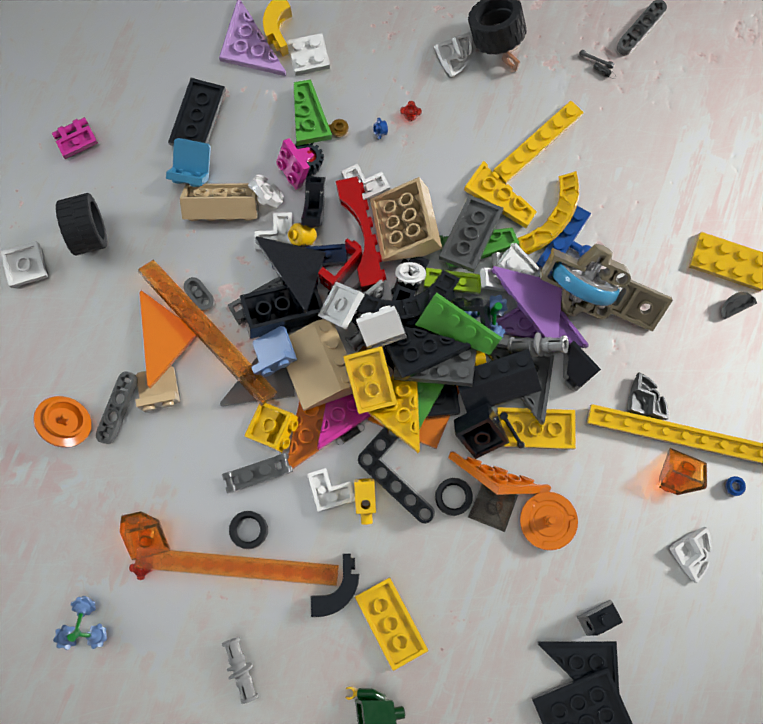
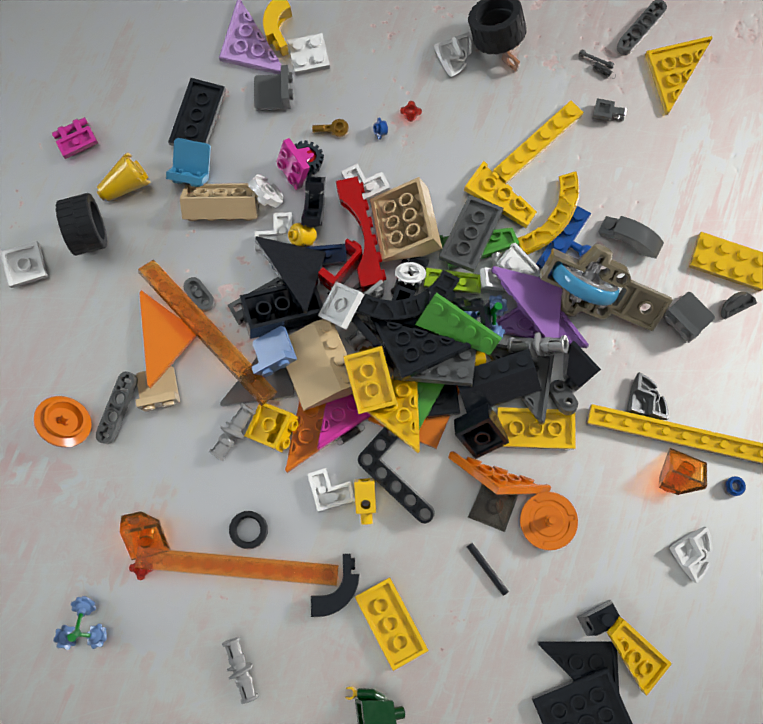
(122, 179): none -> yellow cone
(232, 432): none -> light grey piece
(257, 473): dark grey plate -> none
(273, 90): none -> dark grey bracket
(309, 117): bright green wing -> none
(381, 327): white slope -> none
(468, 496): black tyre -> none
(488, 569): none -> black bar
(503, 416): black hinge -> none
(561, 396): none -> dark grey plate
(605, 110): none -> dark grey plate
(634, 233): none -> dark grey arch
(640, 657): none -> yellow wing
(673, 66): none -> yellow tile
(689, 316): none -> dark grey bracket

